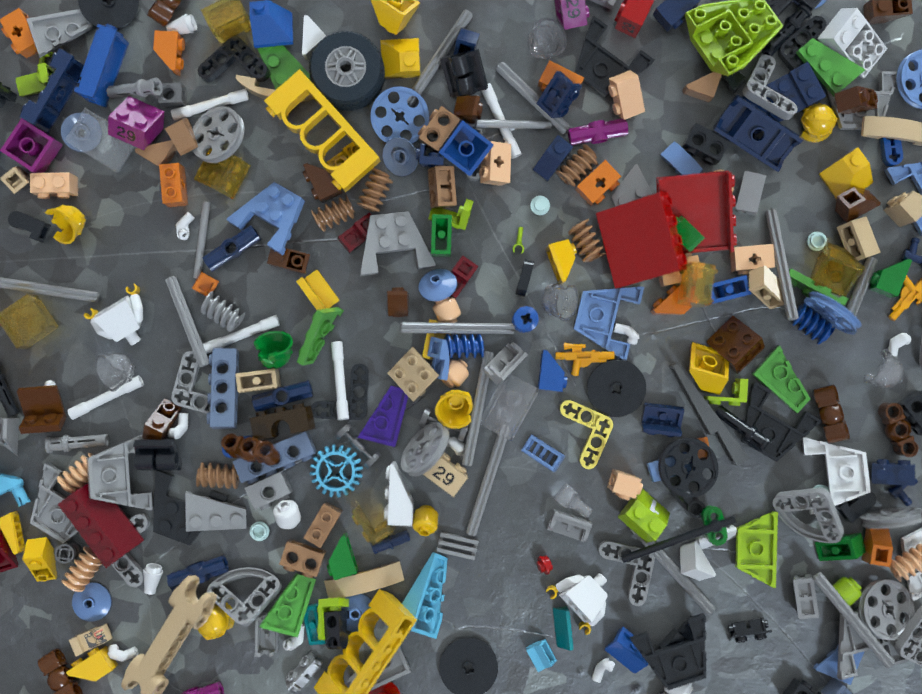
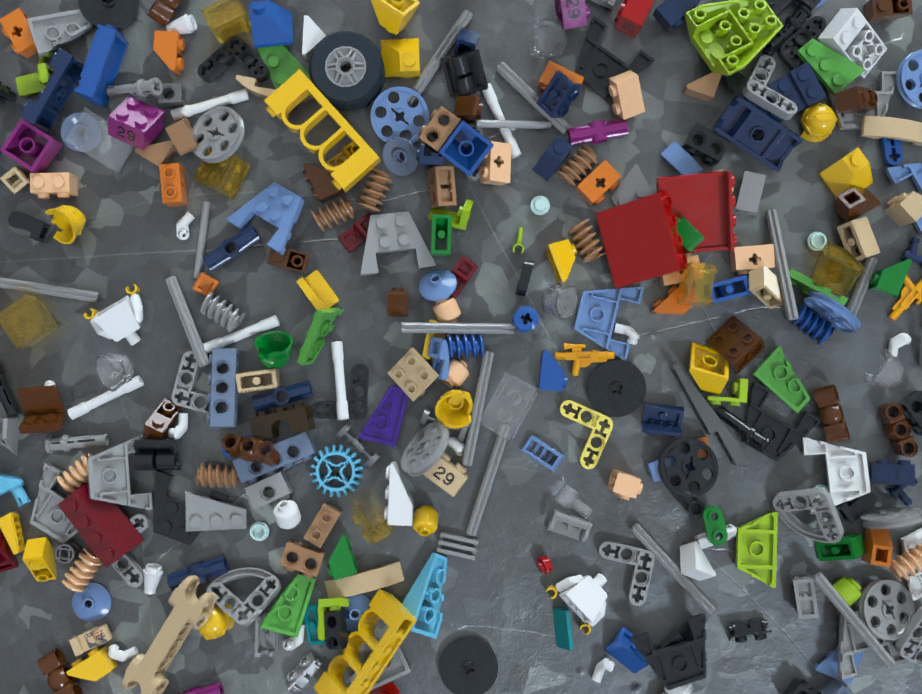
(391, 541): dark blue axle -> none
(504, 362): light grey hinge -> none
(541, 655): medium azure piece -> none
(645, 516): lime slope -> none
(714, 526): black bar -> none

